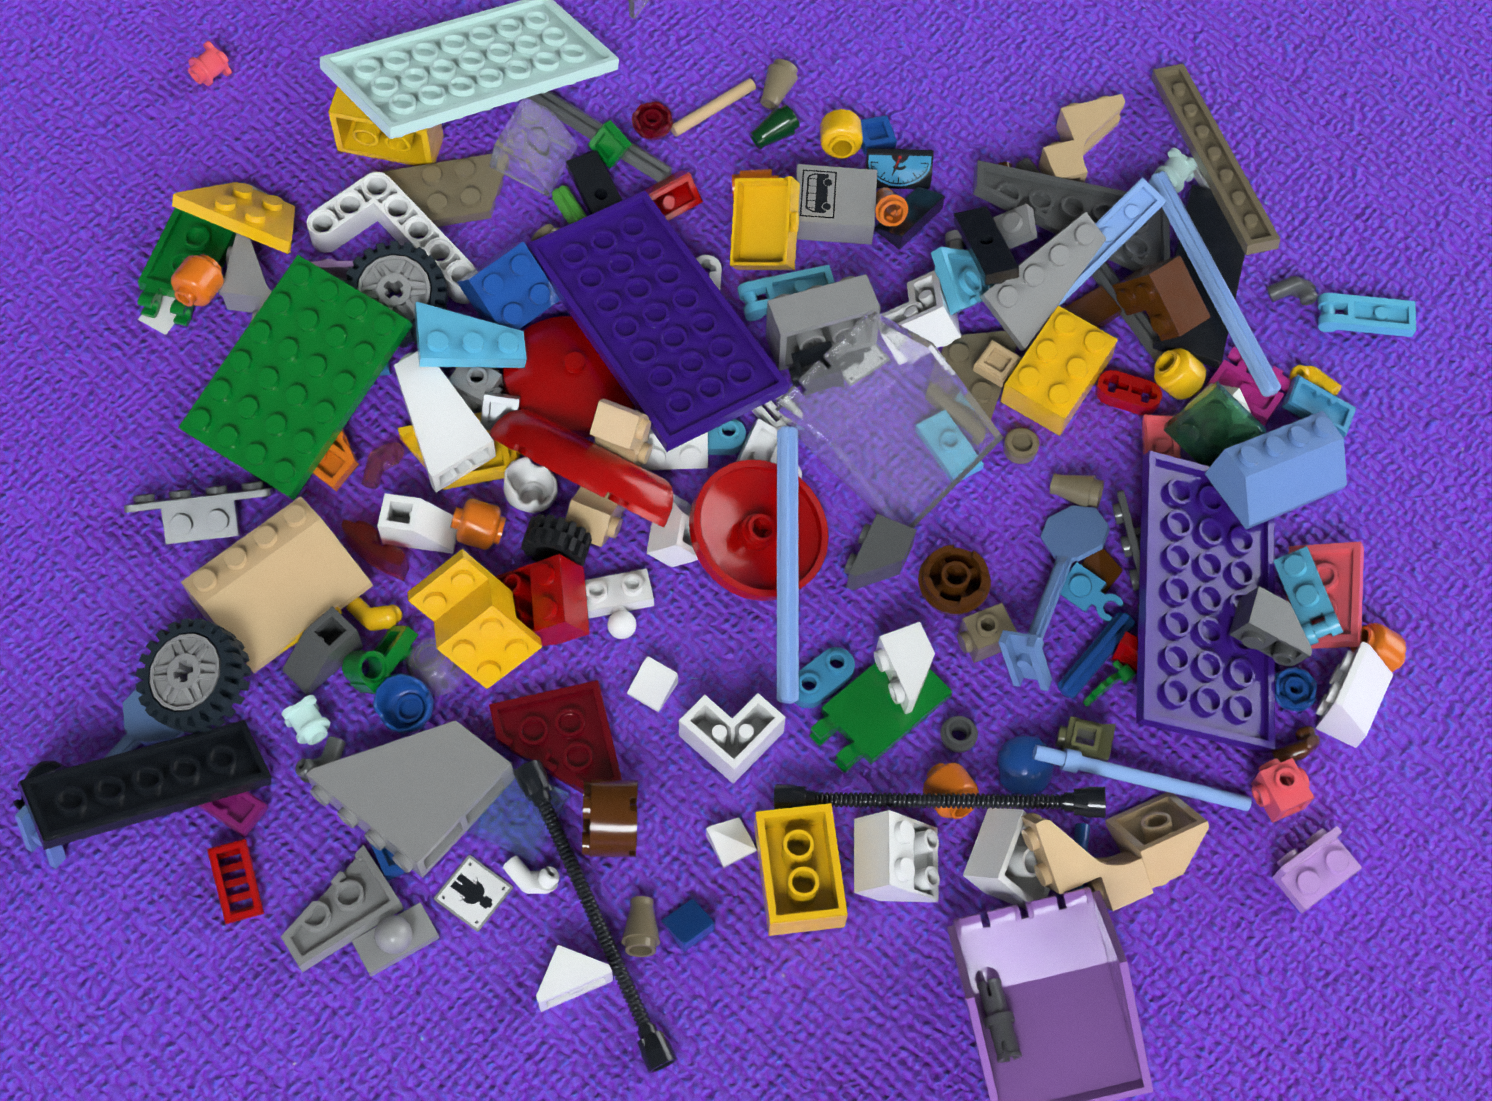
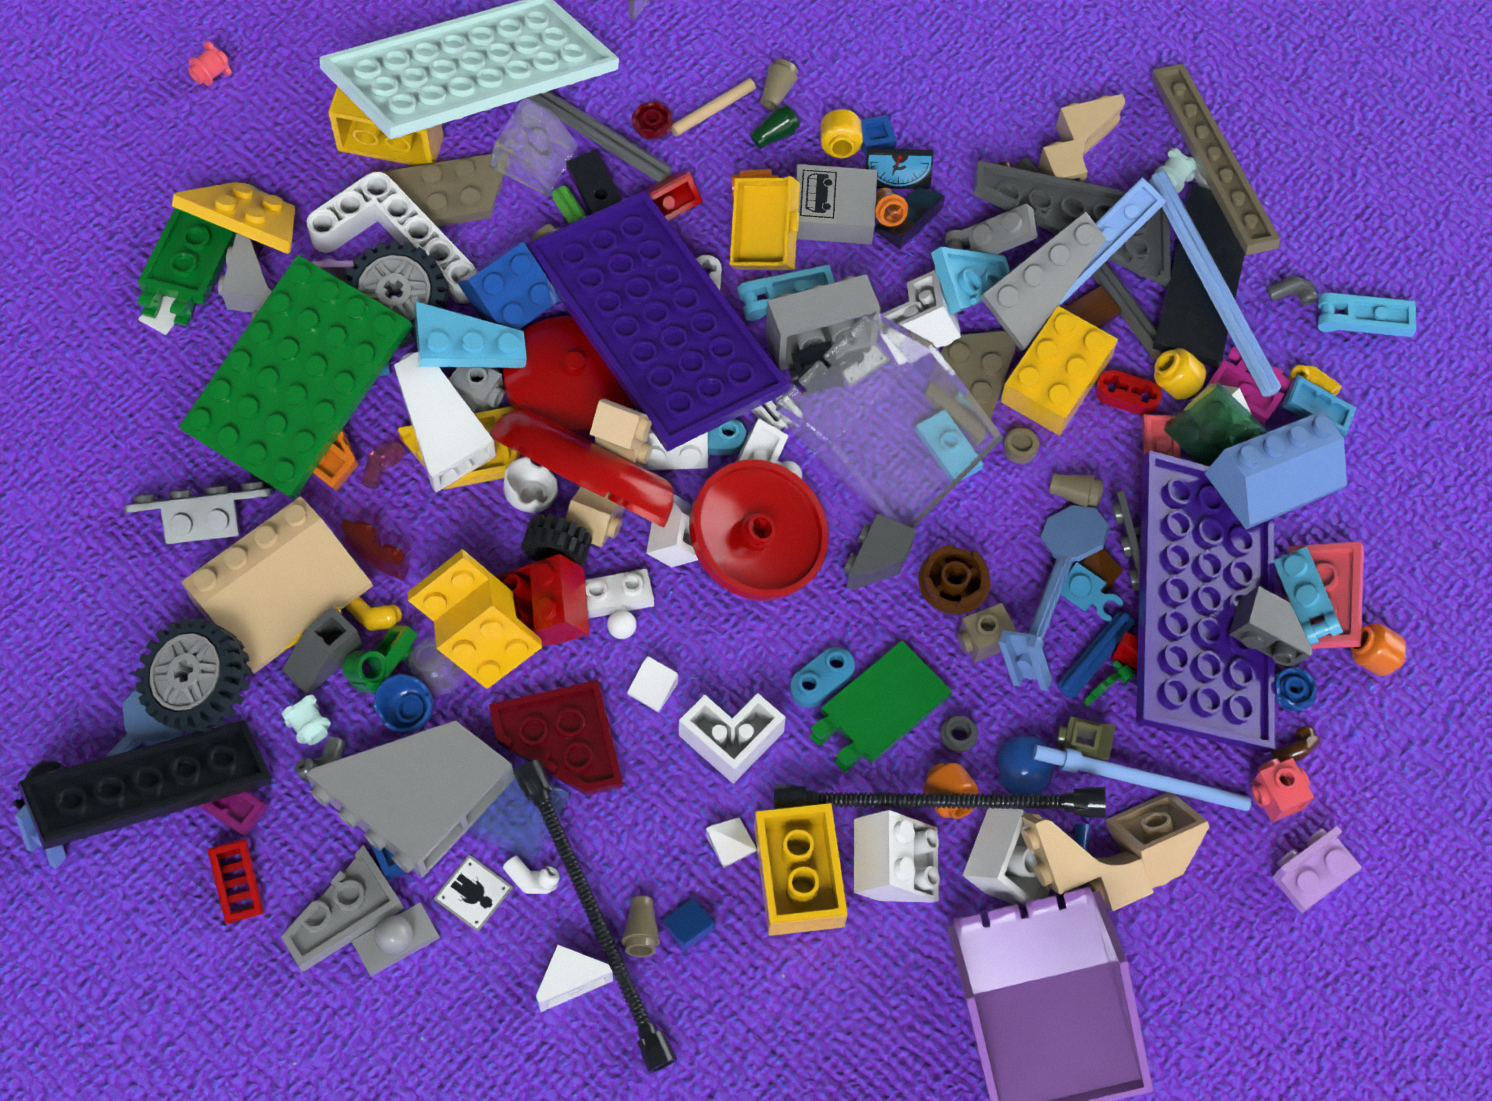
(197, 280): orange head -> none
(415, 524): white slope -> none
(478, 524): orange head -> none
(496, 406): plate -> none
(610, 144): green tile -> none
(610, 818): reddish brown brick -> none
(787, 566): light blue axle -> none
(906, 660): white slope -> none
(986, 245): black tile -> none
(996, 363): tan tile -> none
(999, 1020): dark grey pin -> none
(1166, 295): reddish brown brick -> none
(1354, 695): white slope -> none

